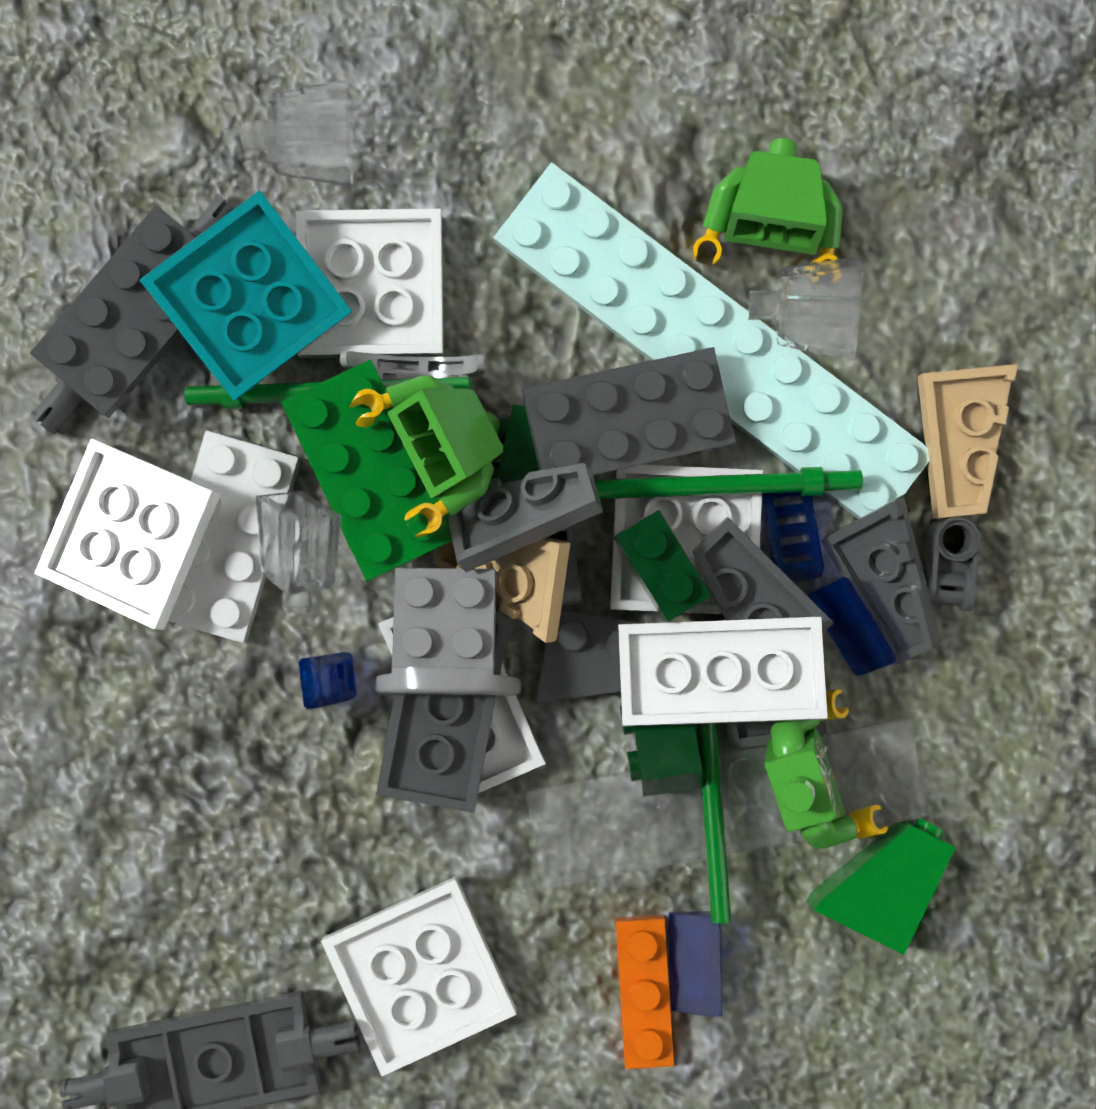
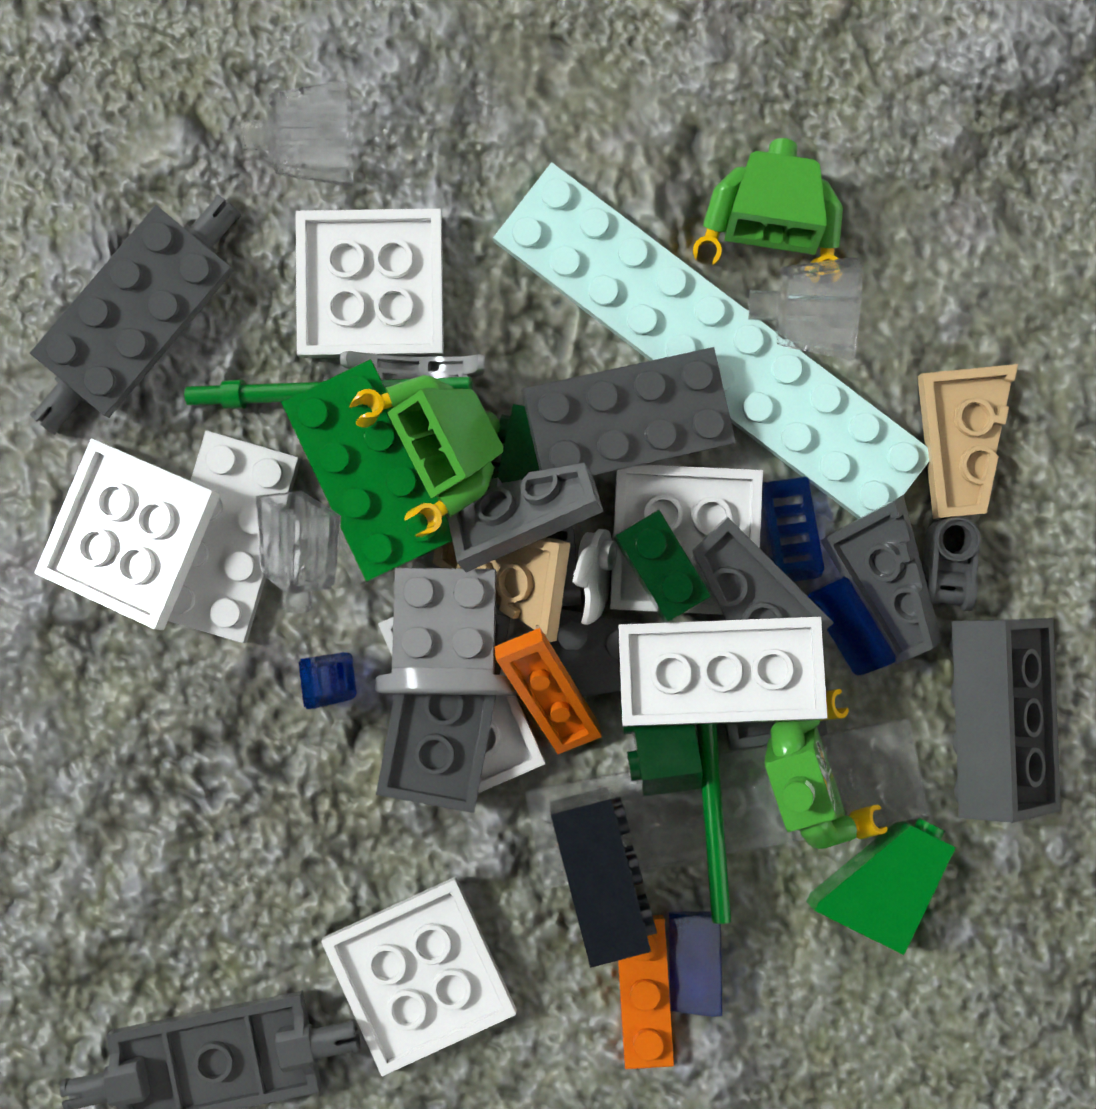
(246, 295): teal plate -> none
(548, 690): none -> orange plate
(595, 560): none -> white plate
(602, 876): none -> black brick
(809, 481): green bar -> none
(1005, 719): none -> dark grey slope

